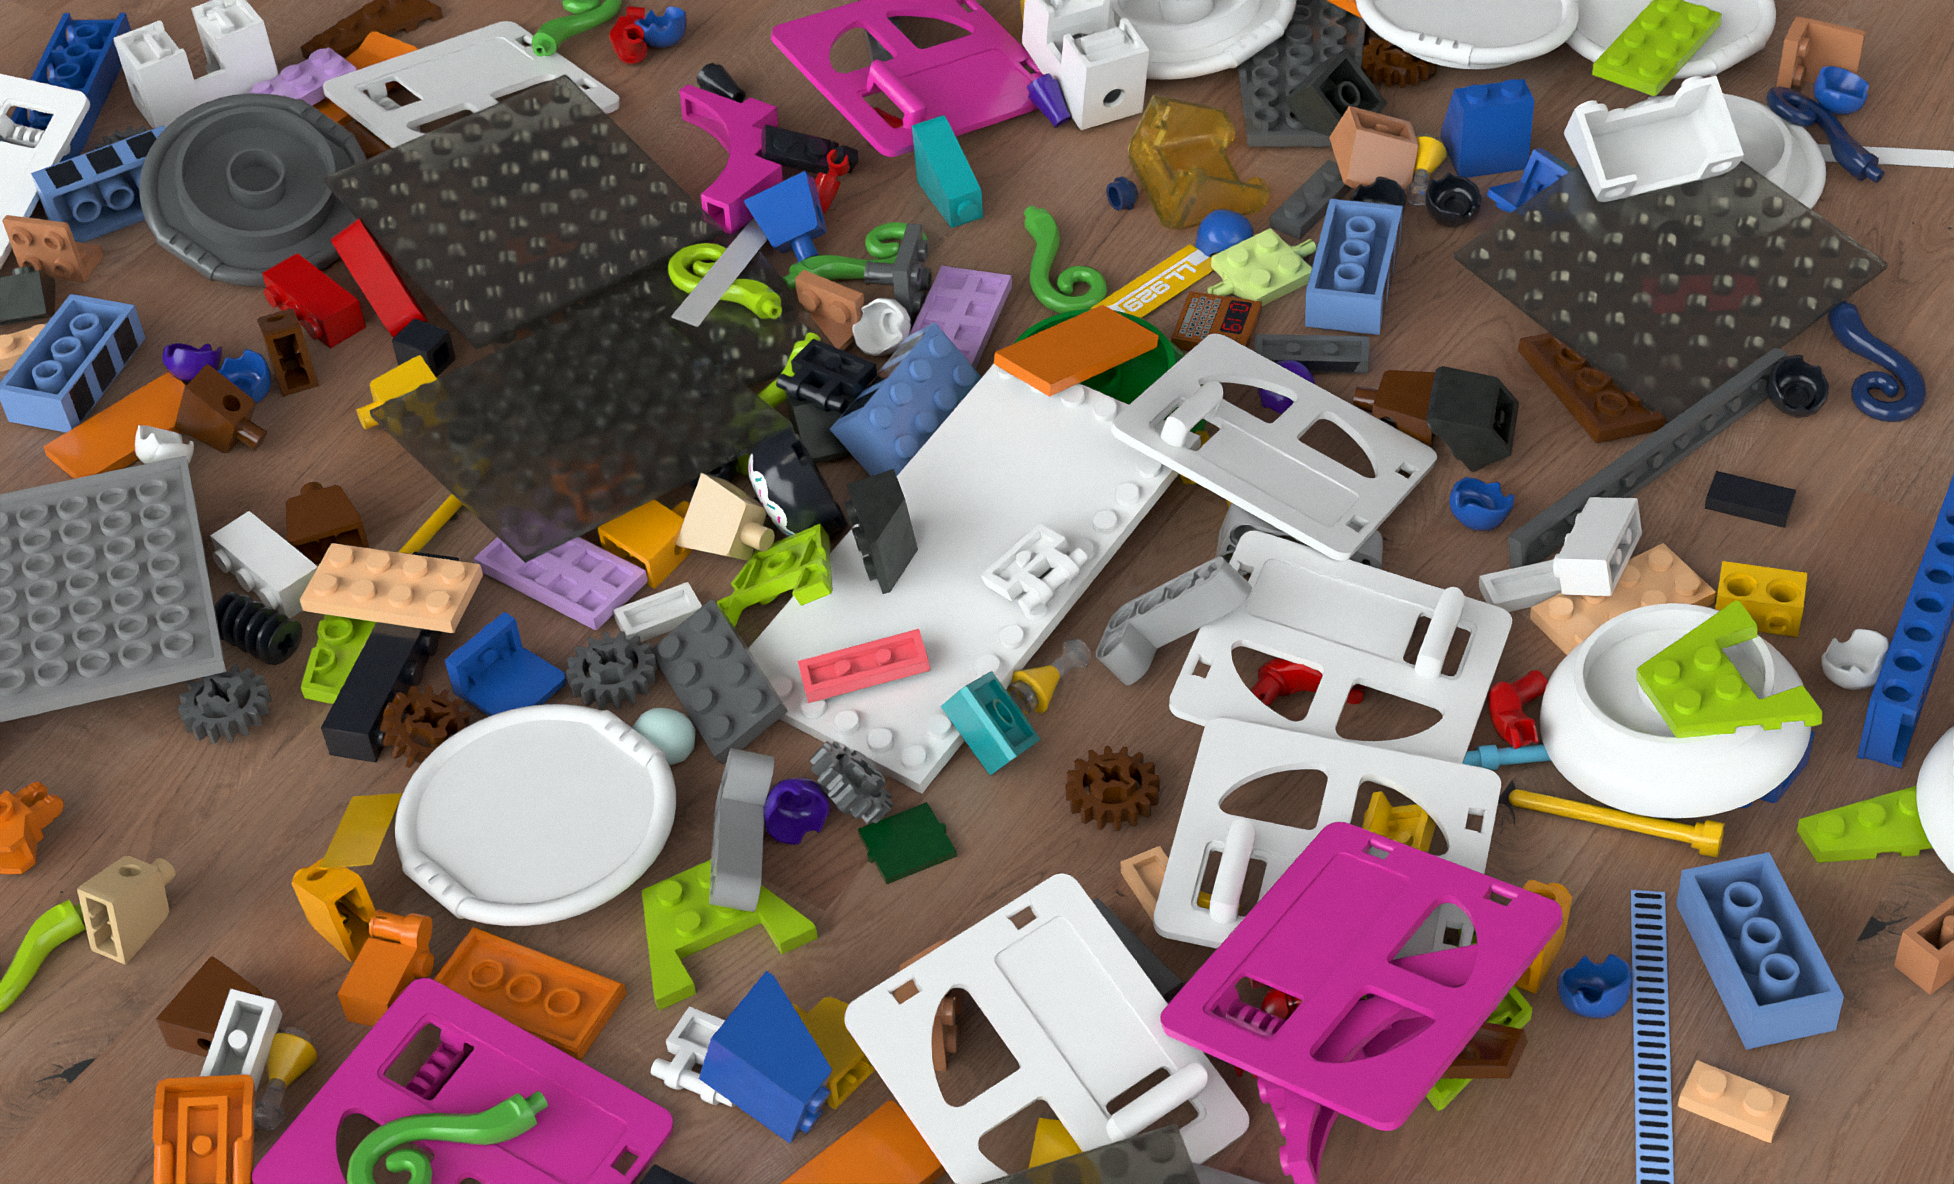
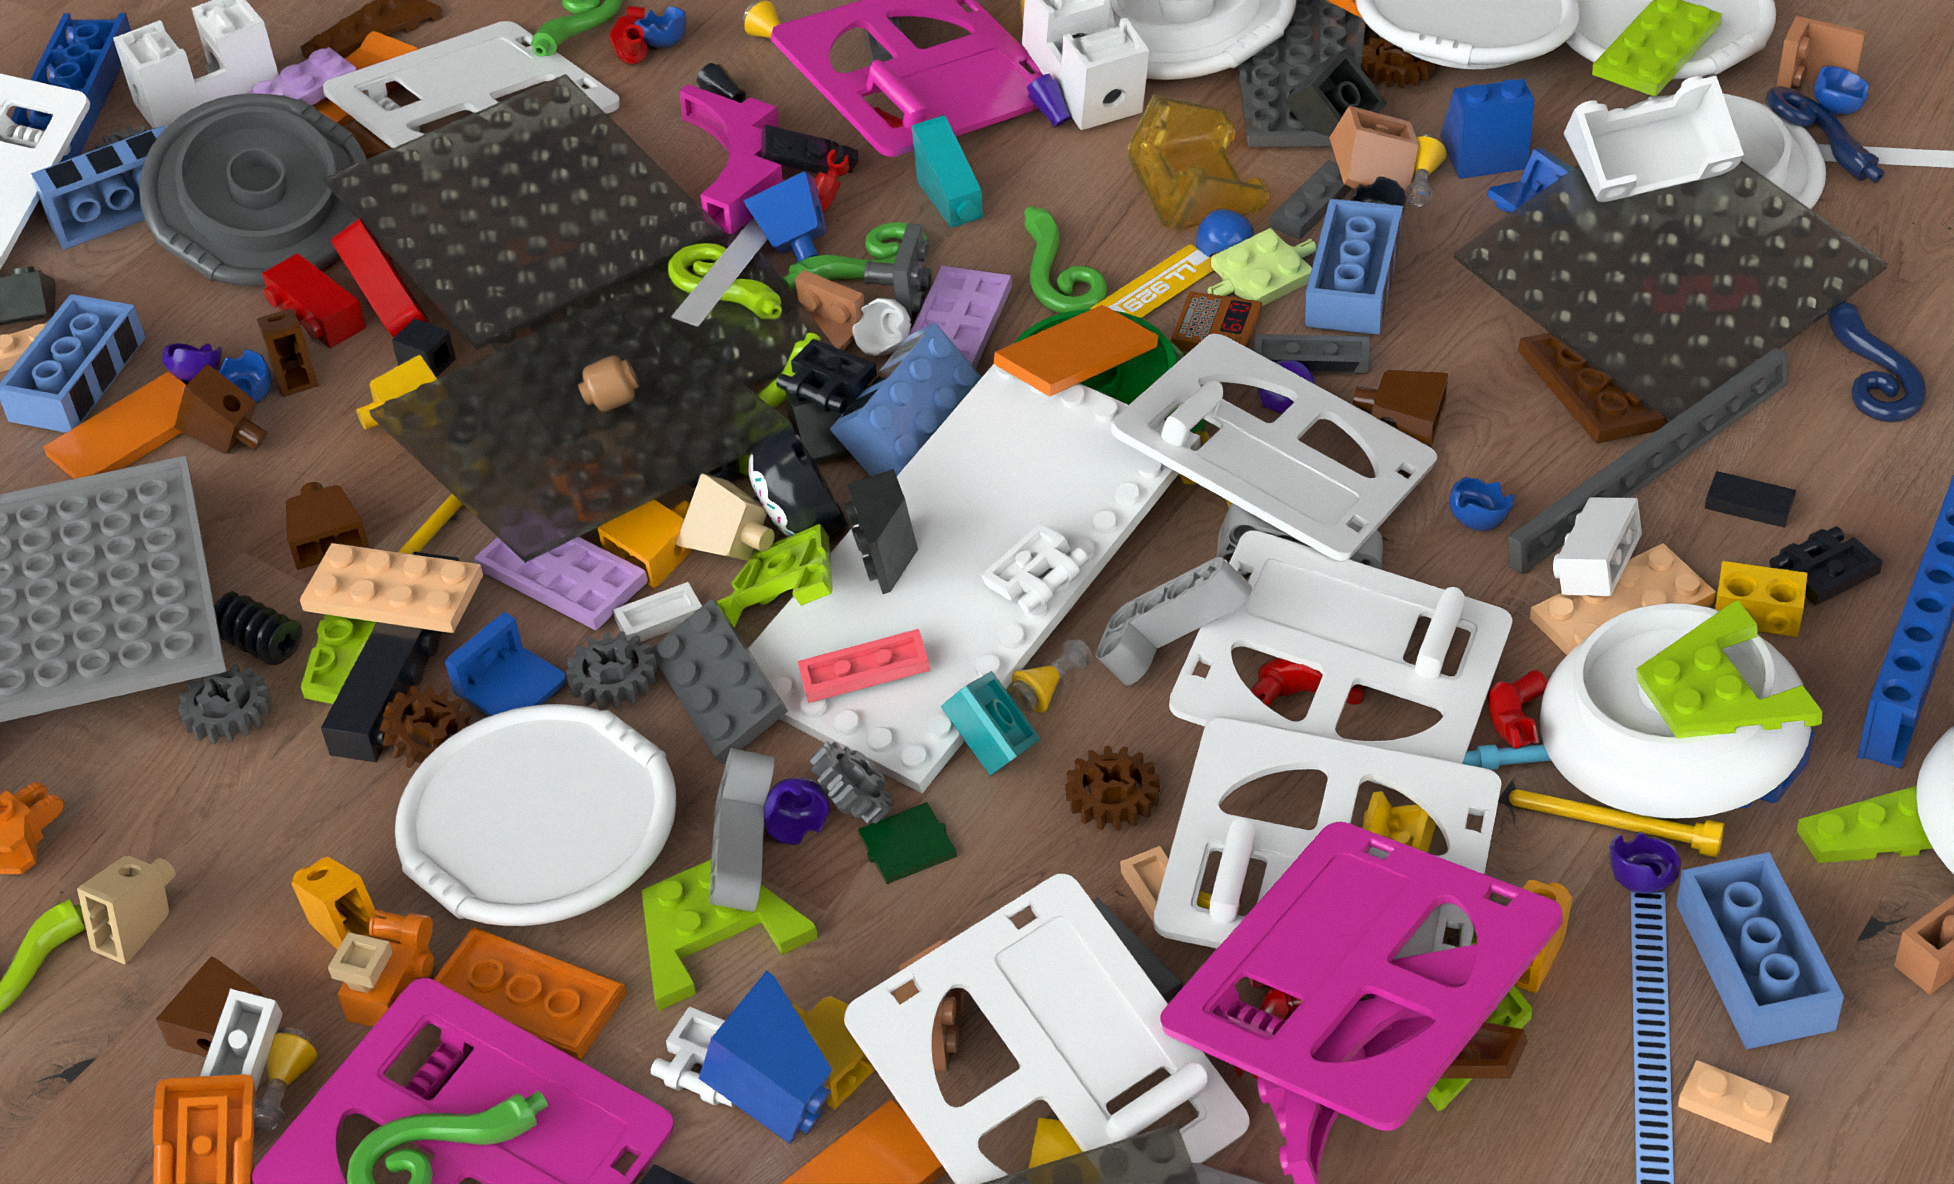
(51, 248): nougat bracket -> none
(159, 444): white hair -> none
(263, 563): white brick -> none
(360, 961): none -> tan tile
(361, 830): yellow sticker -> none
(608, 383): none -> medium nougat head
(669, 732): light aqua hair -> none
(760, 19): none -> yellow piece
(1122, 193): dark blue plate -> none
(1452, 200): black hair -> none
(1472, 416): pearl dark grey slope -> none
(1520, 586): white tile -> none
(1595, 988): blue hair -> none
(1644, 863): none -> dark purple hair
(1797, 387): black hair -> none
(1835, 566): none -> black plate
(1857, 661): white hair -> none

